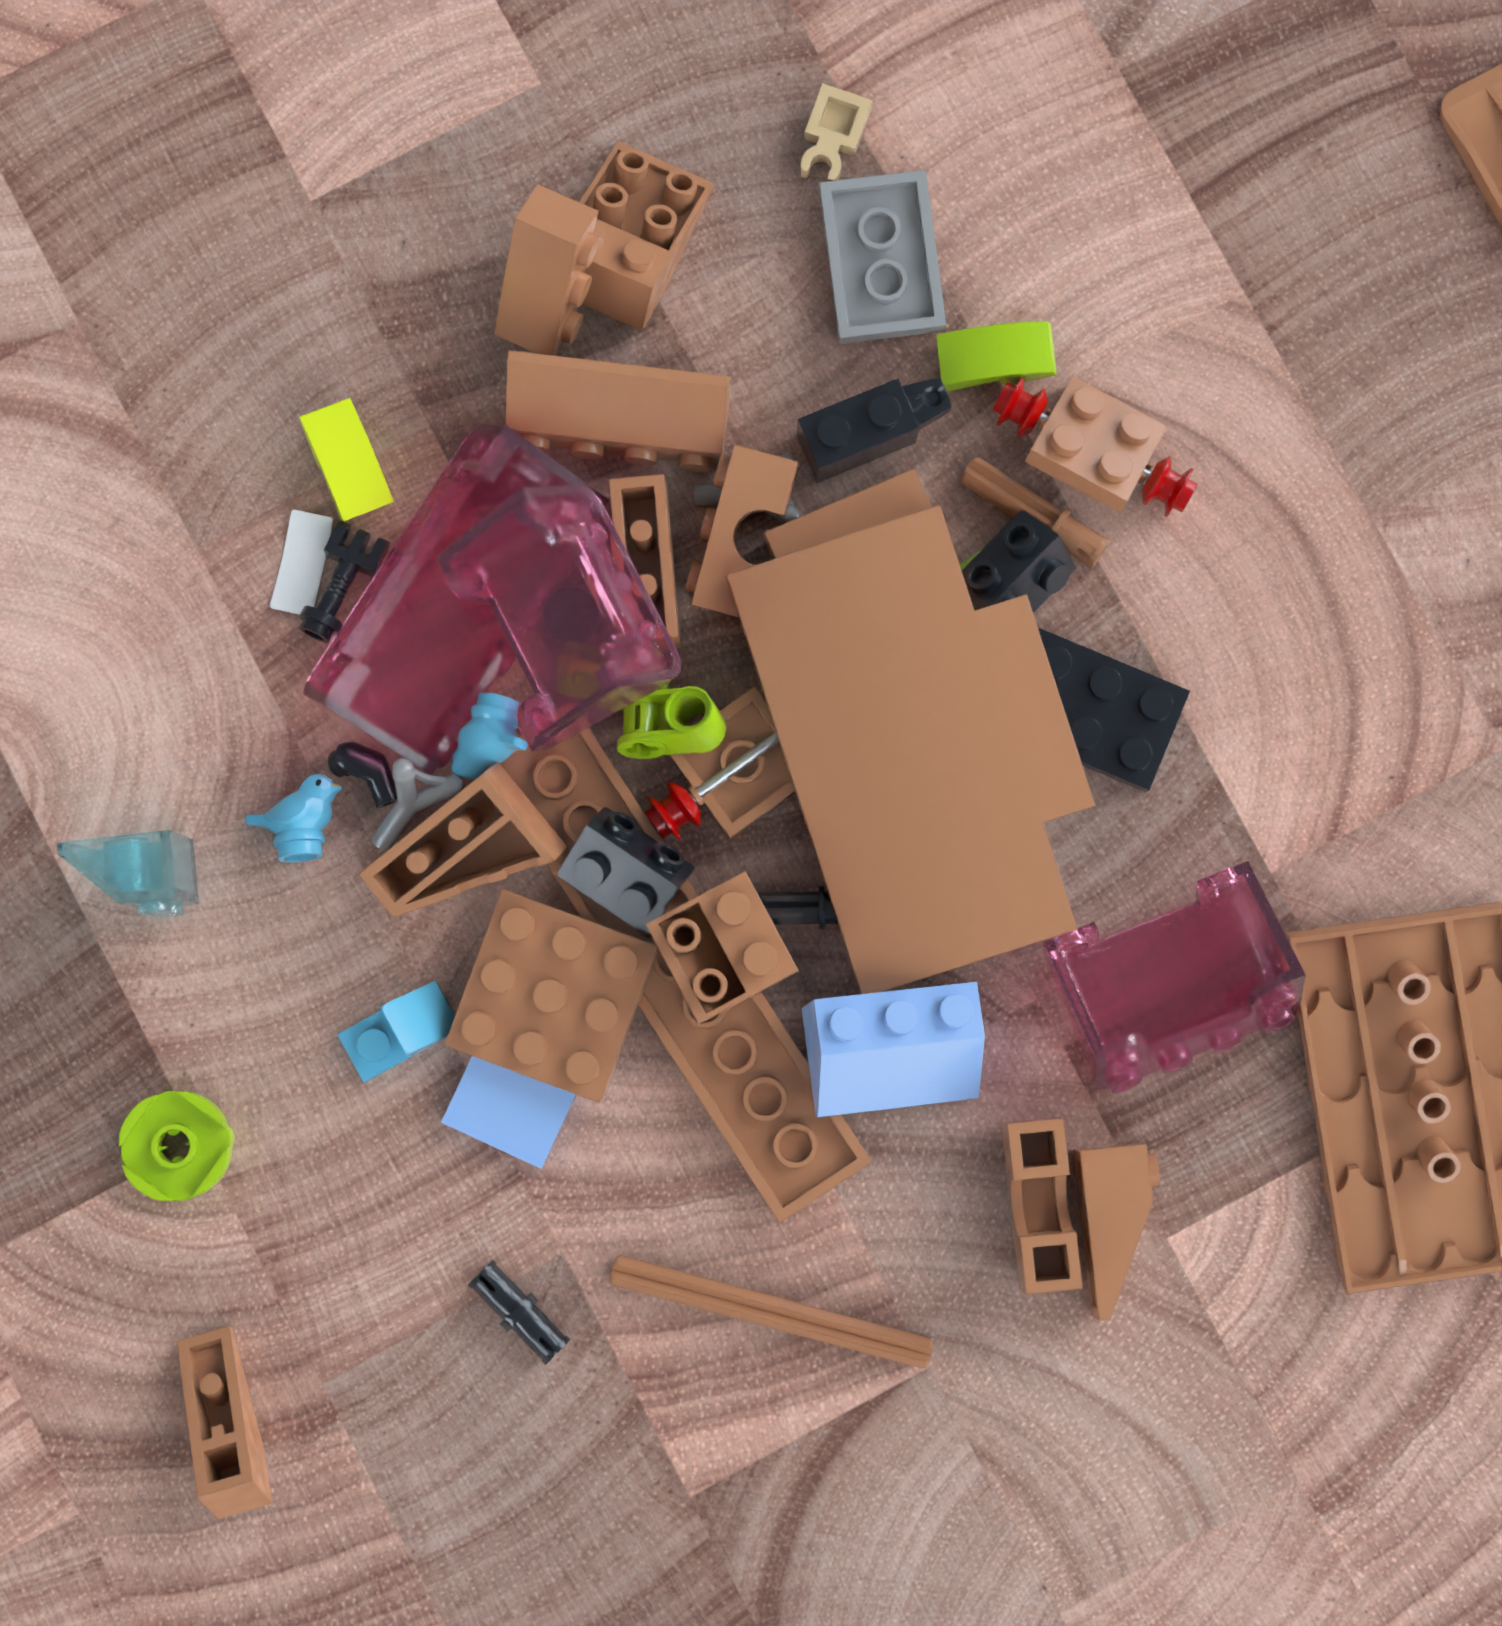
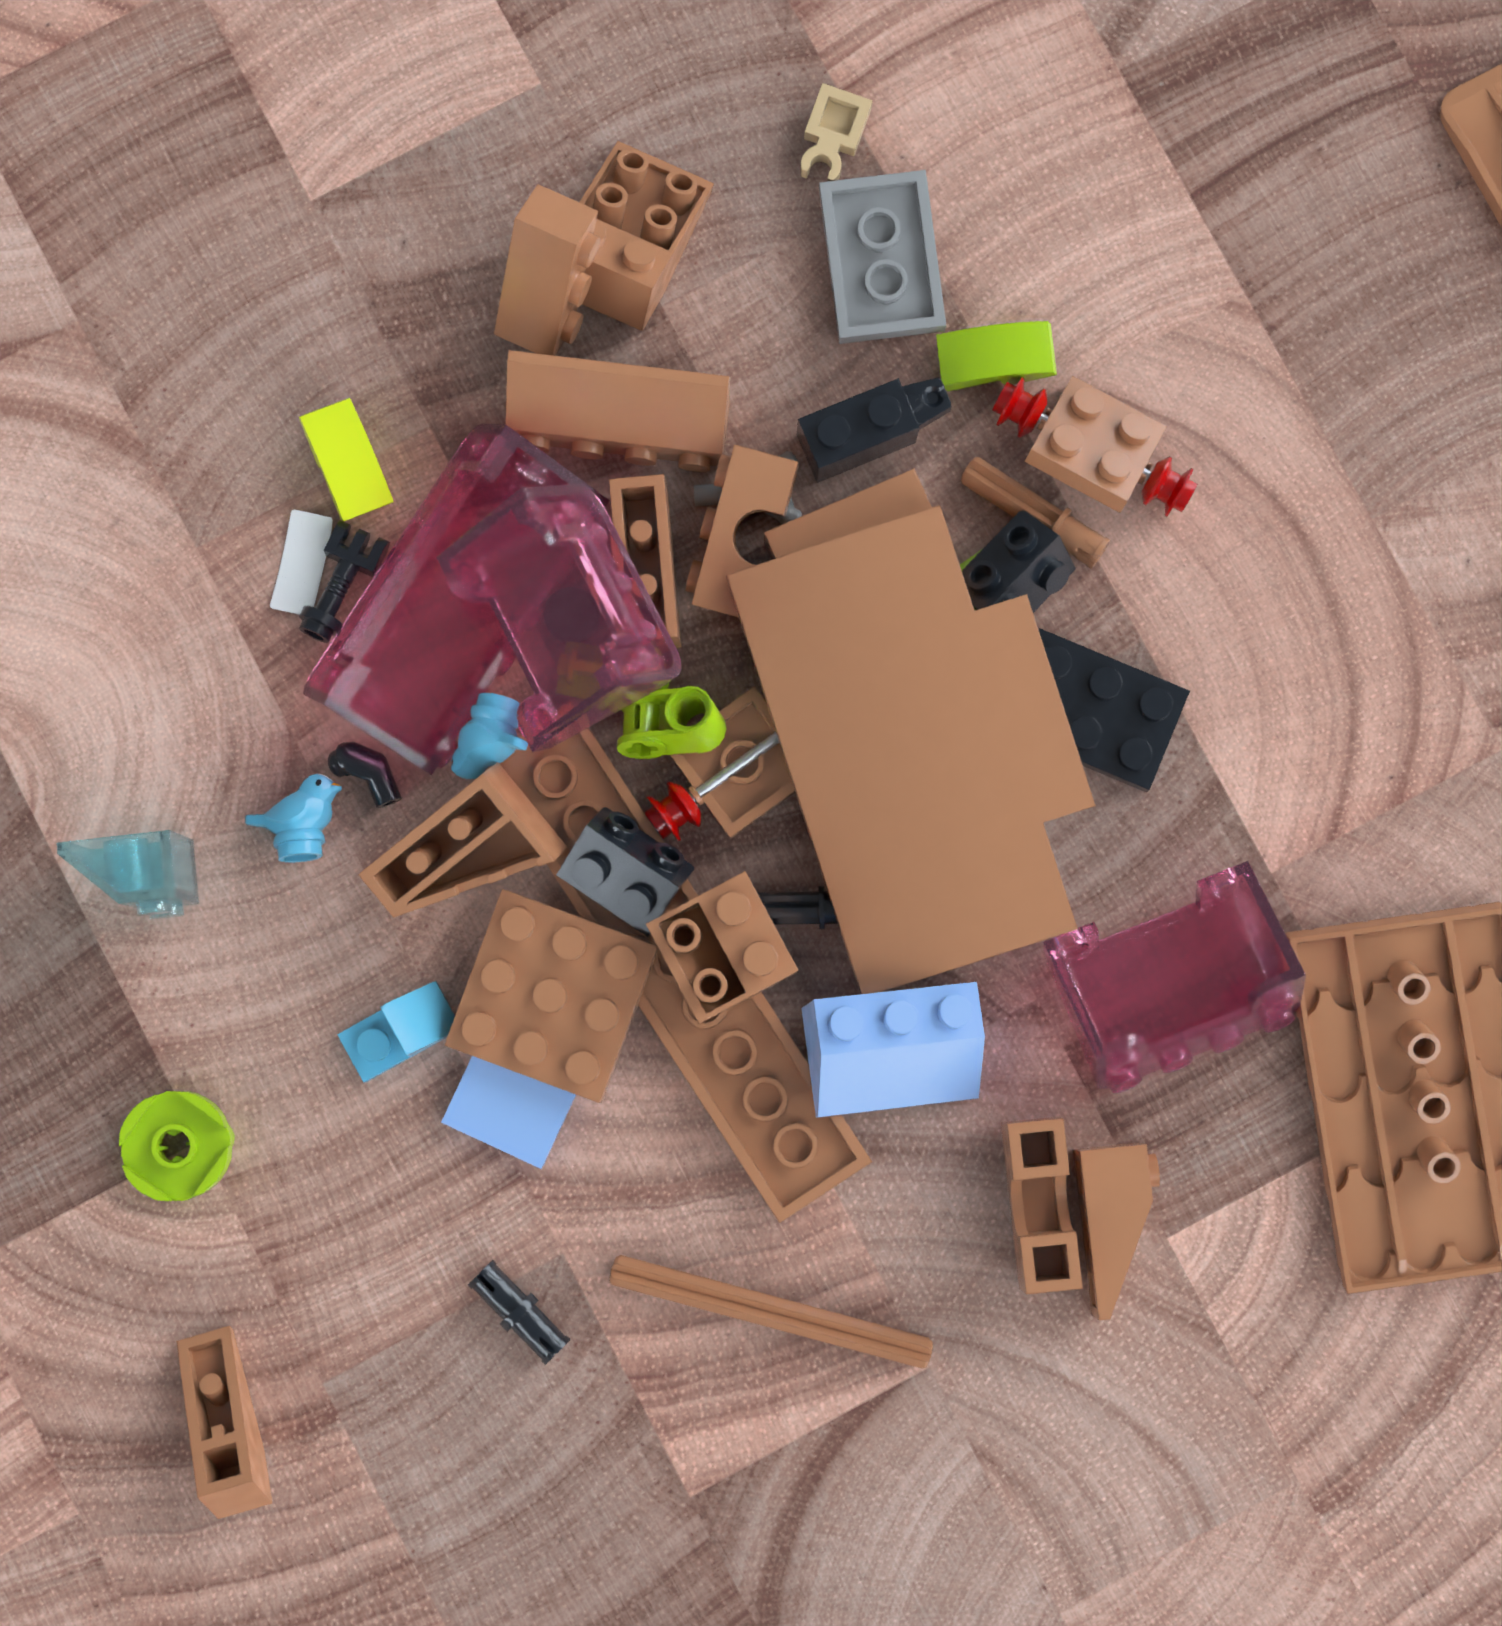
(412, 800): light grey piece -> none

